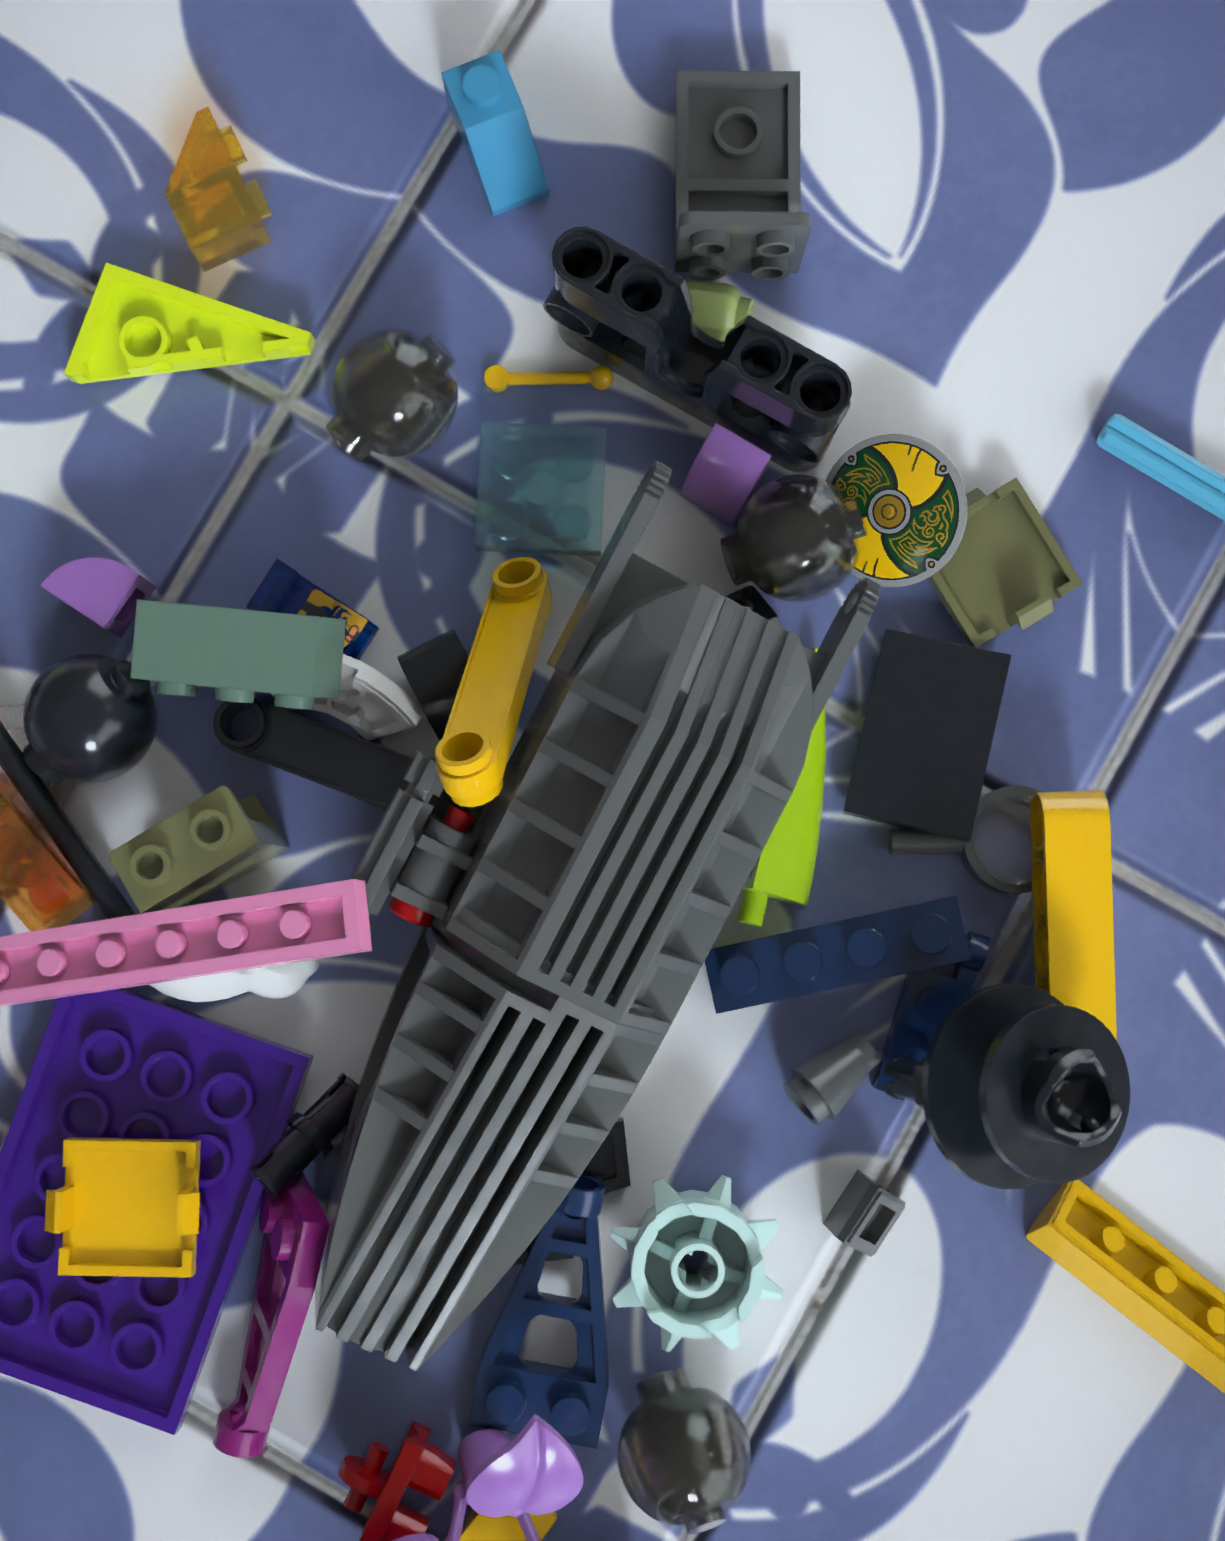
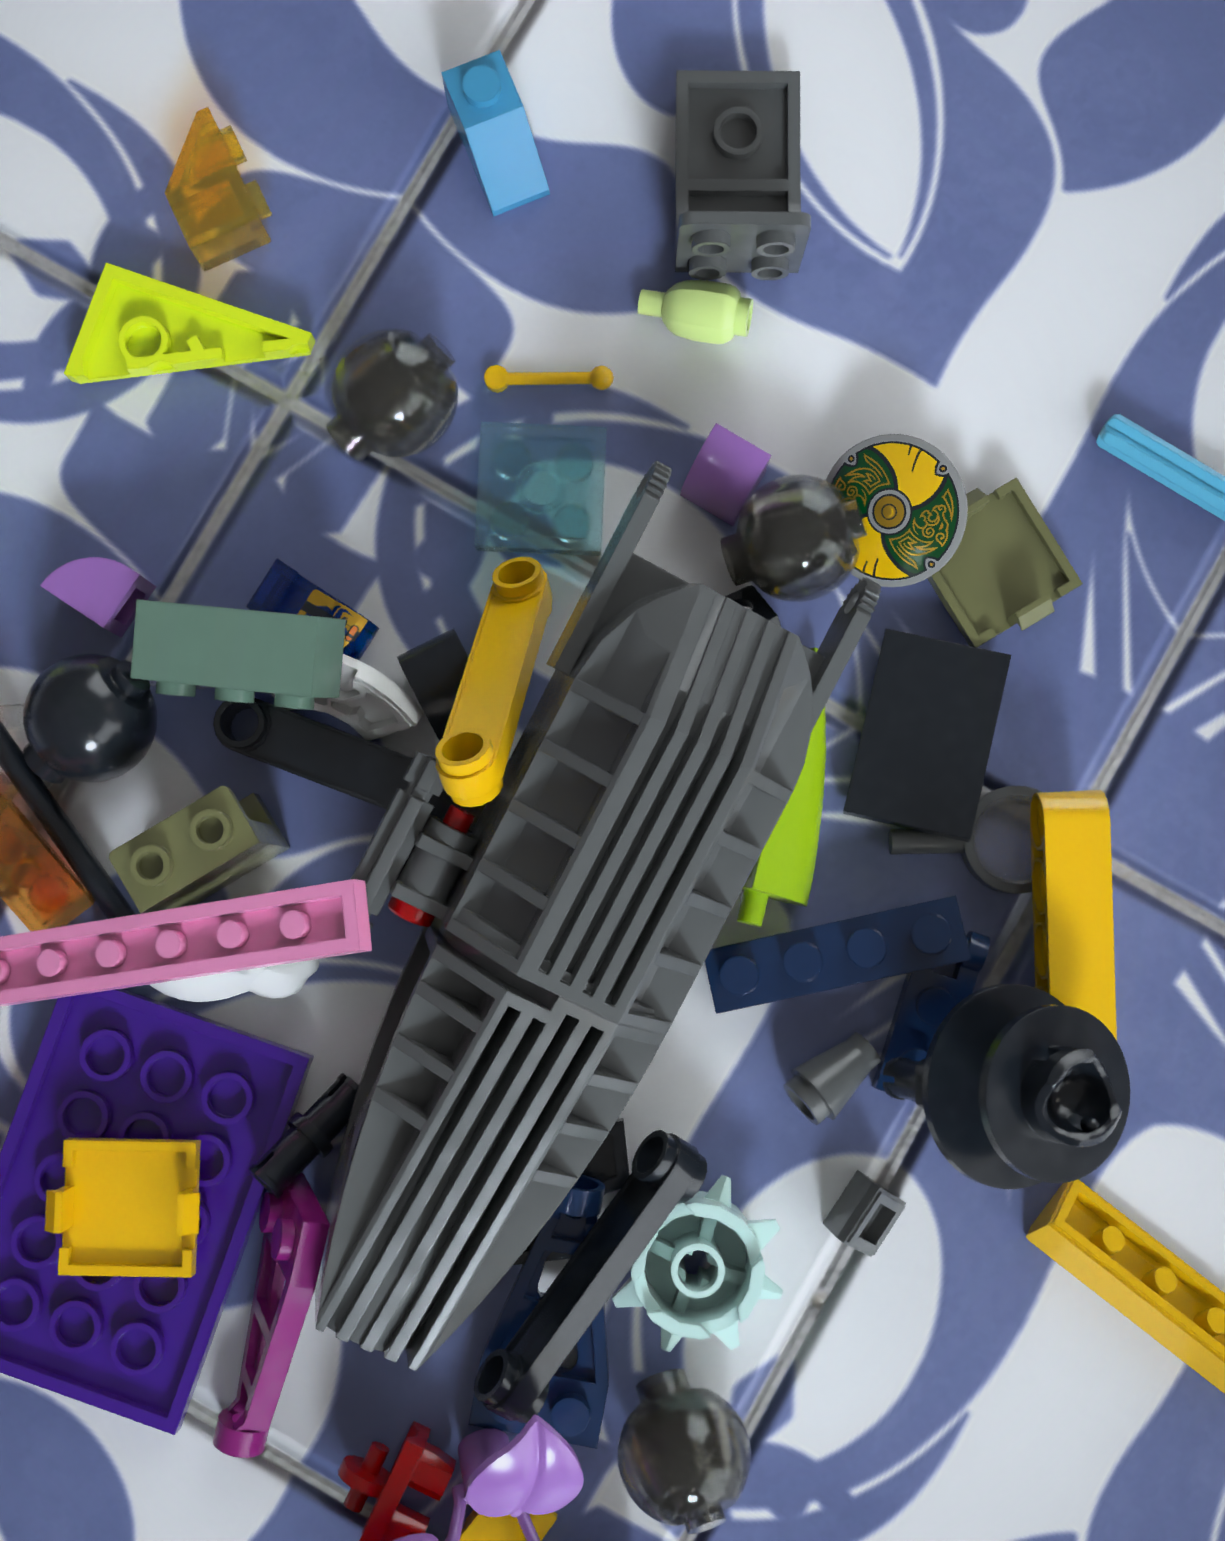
(517, 1378): none -> black piece
(616, 294): black connector -> none

